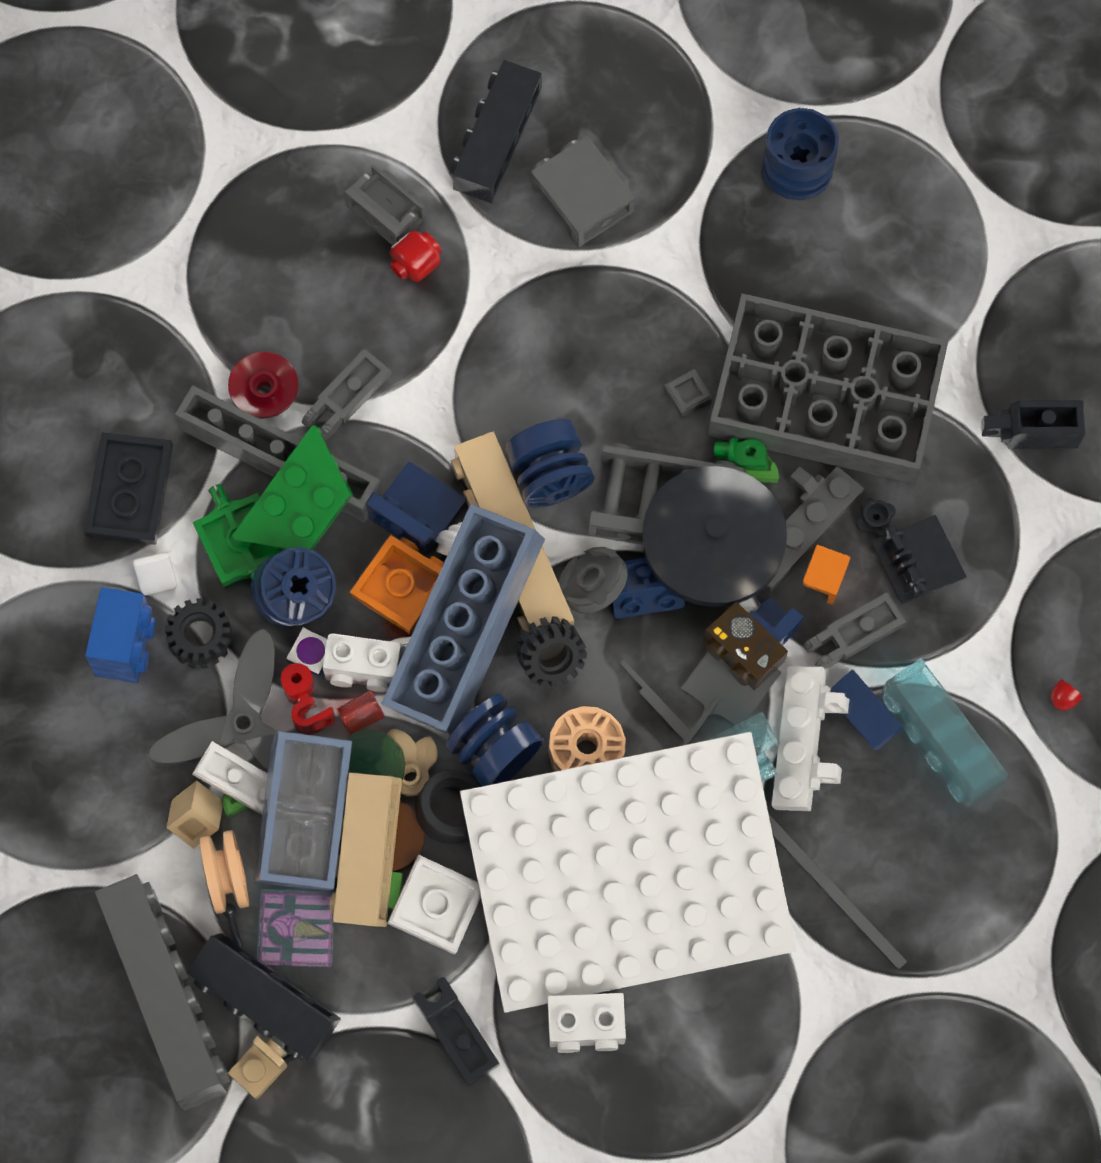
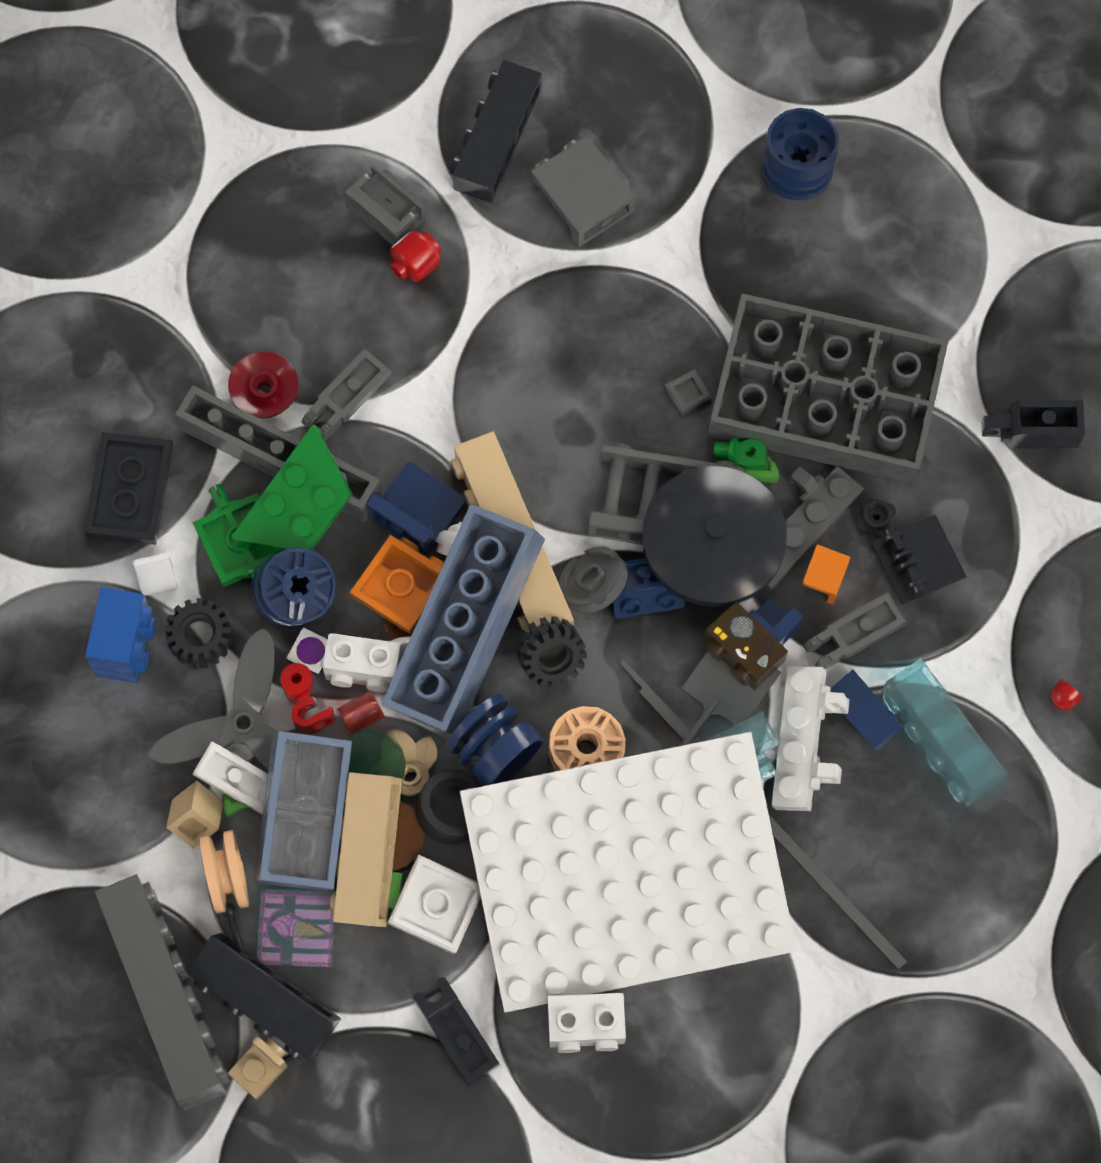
(549, 463): dark blue wheel -> none

